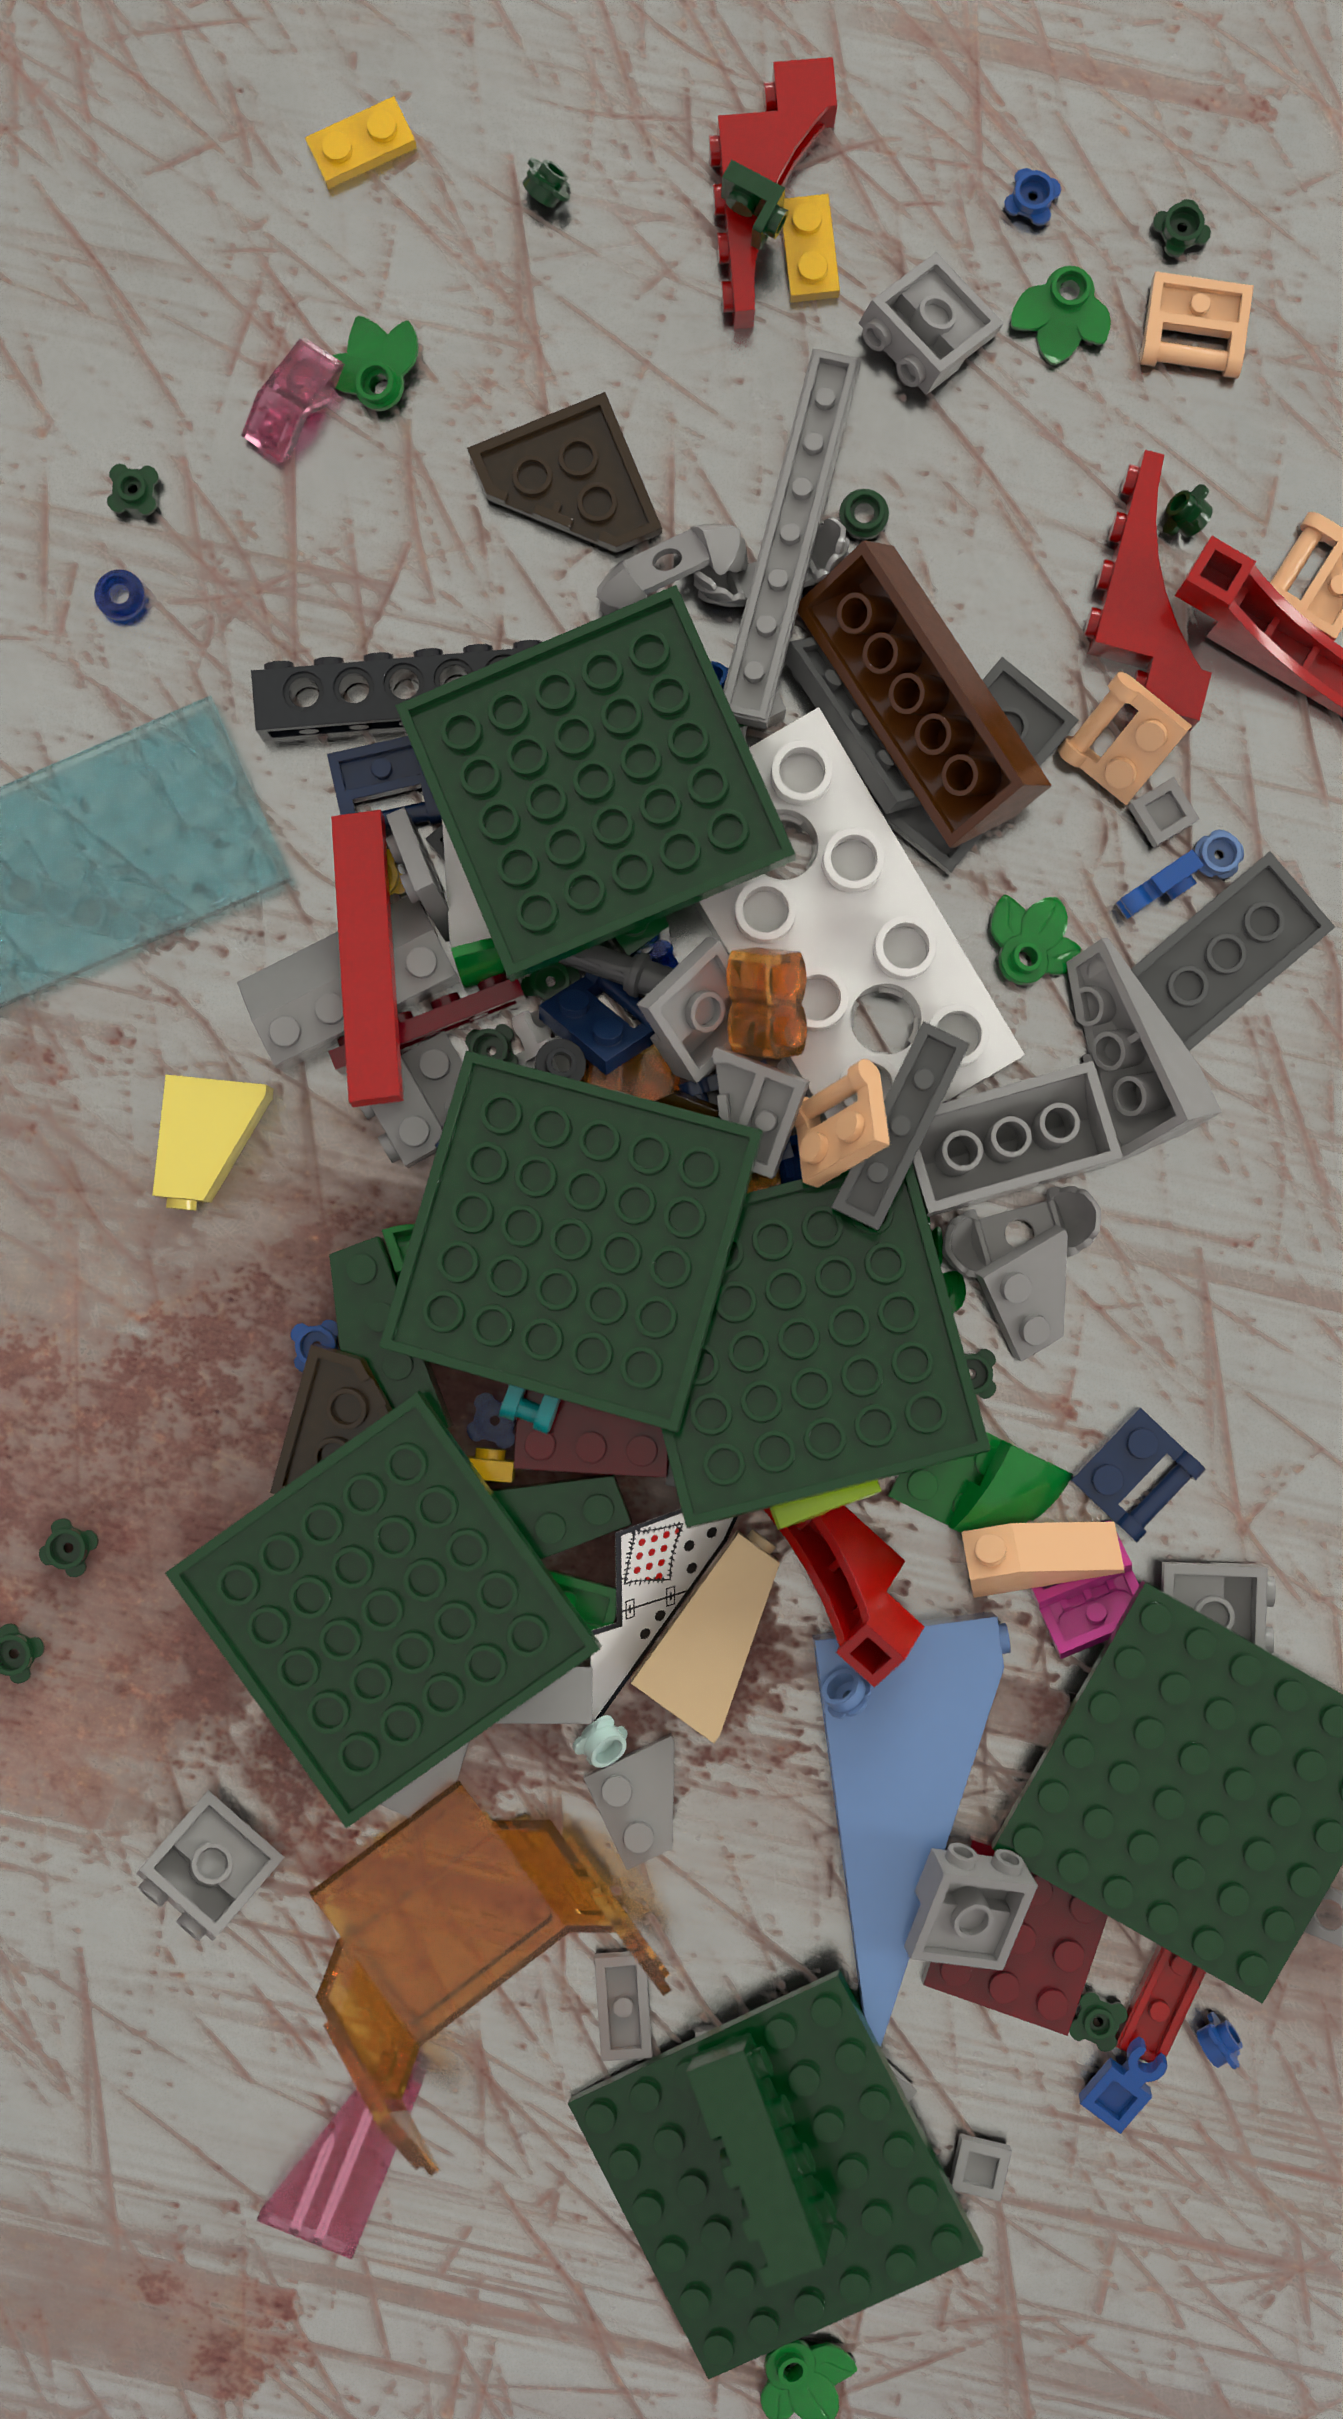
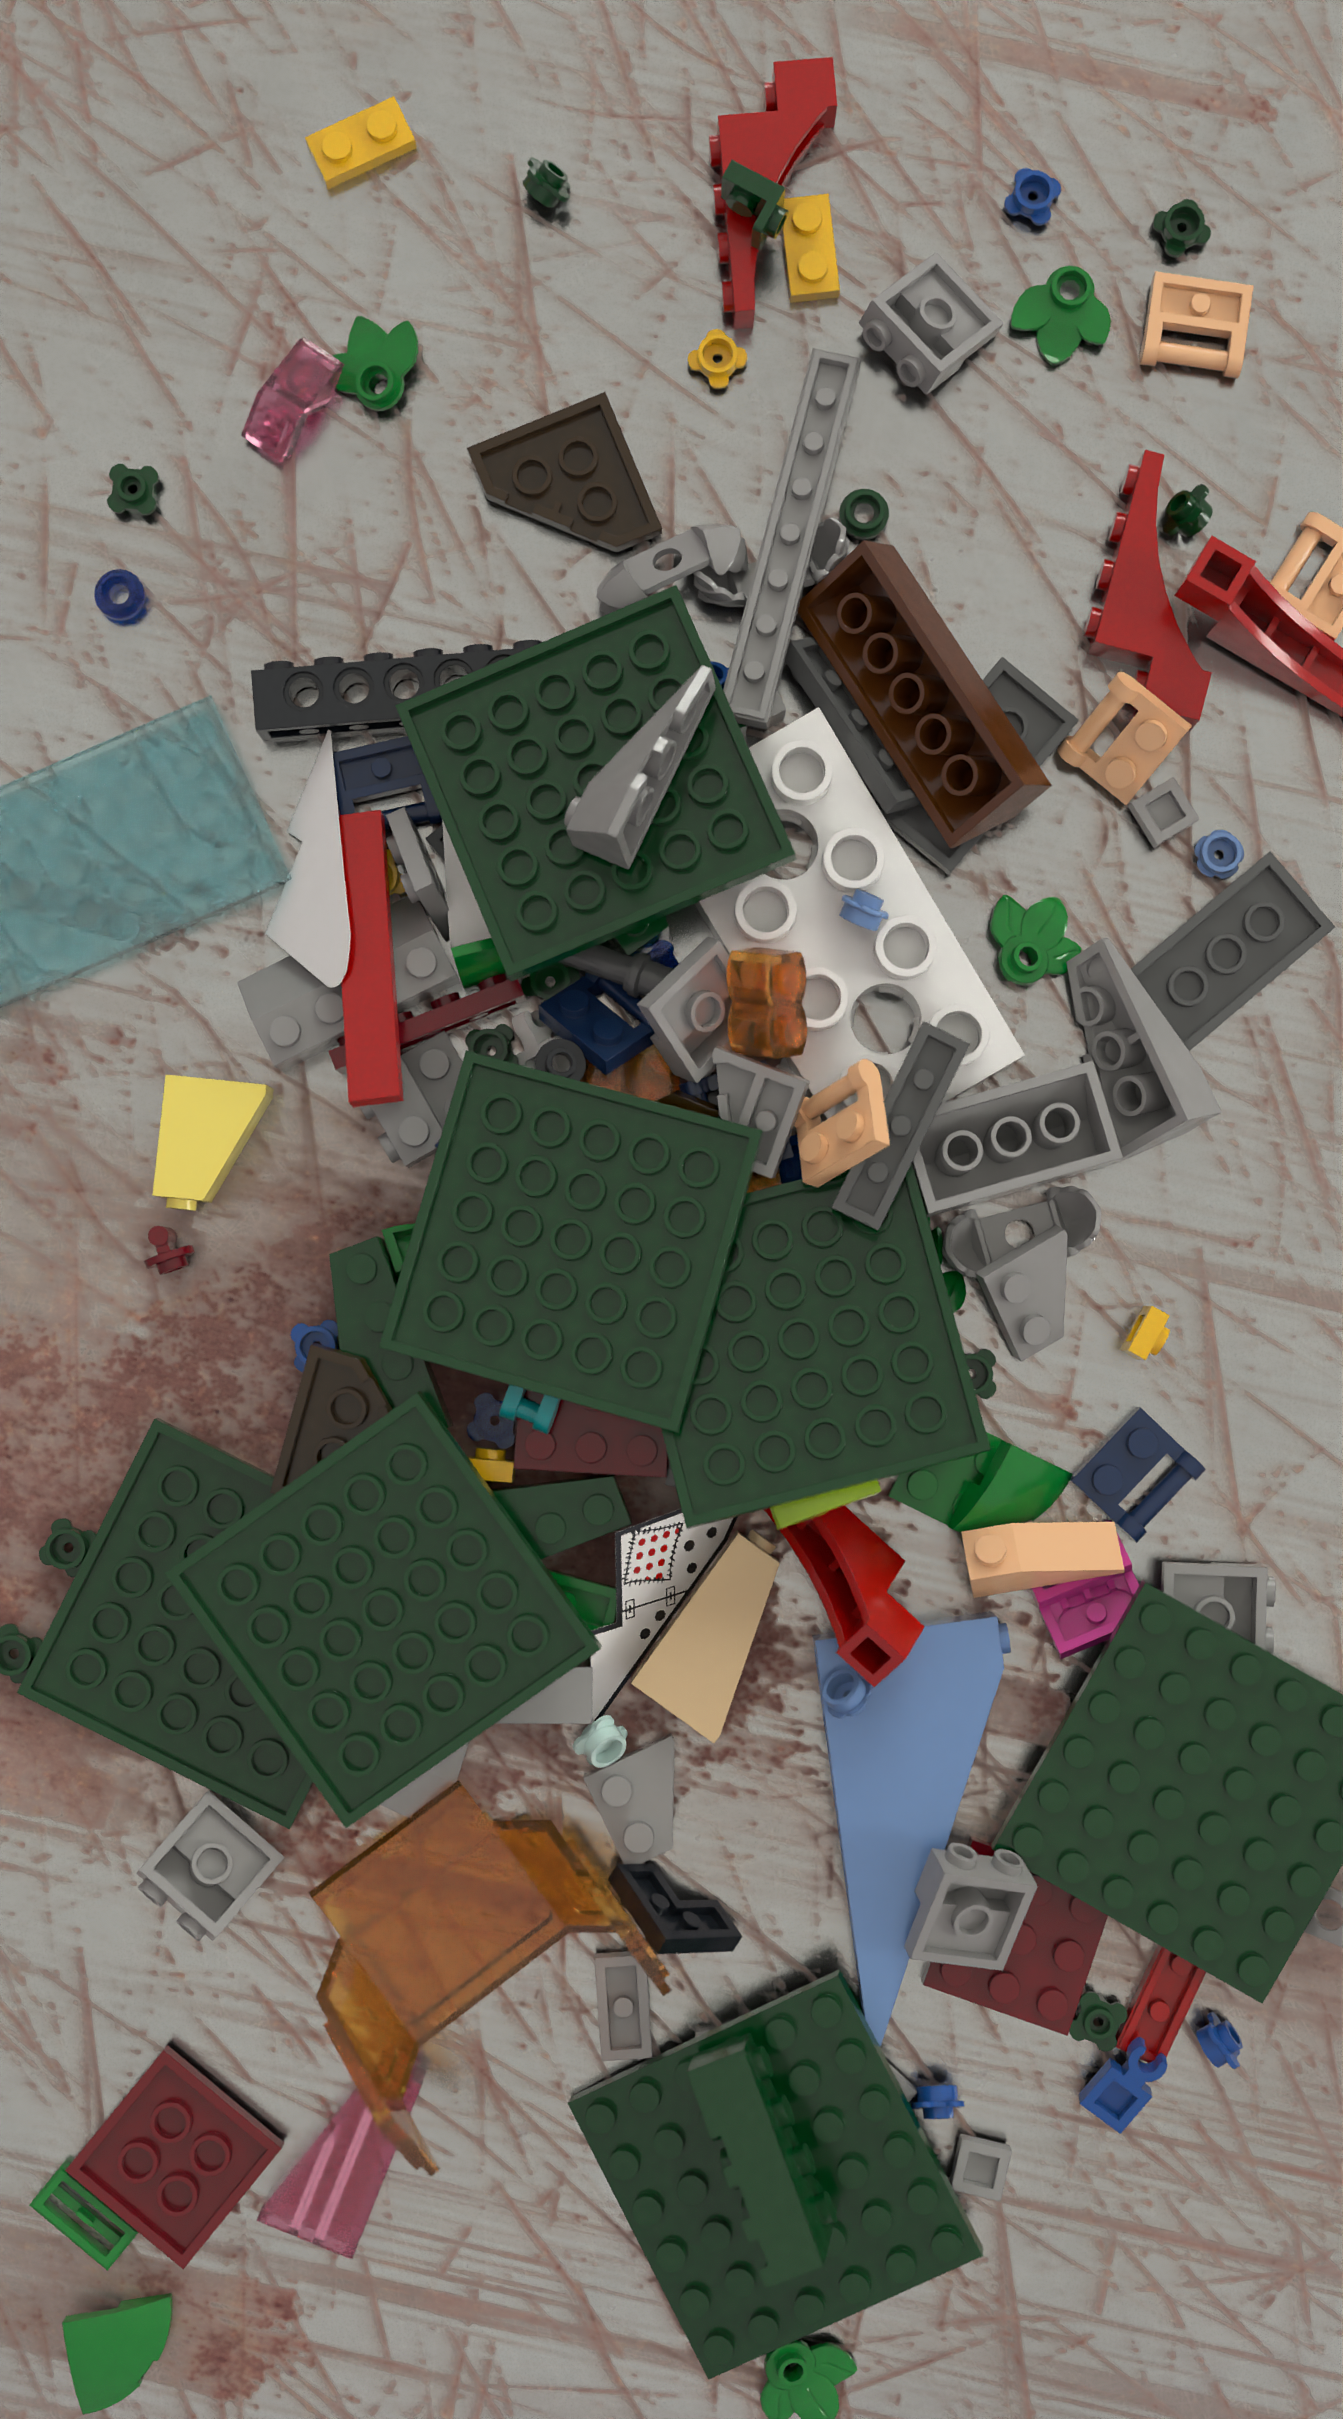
(72, 2229): none -> green tile
(115, 2348): none -> green brick
(134, 1655): none -> dark green plate
(169, 1256): none -> dark red plate
(175, 2157): none -> dark red plate
(313, 906): none -> white sticker
(629, 789): none -> light grey wedge
(666, 1921): none -> black plate
(717, 344): none -> yellow plate
(863, 909): none -> medium blue plate
(937, 2101): none -> blue plate
(1146, 1334): none -> yellow plate
(1173, 880): blue plate -> none

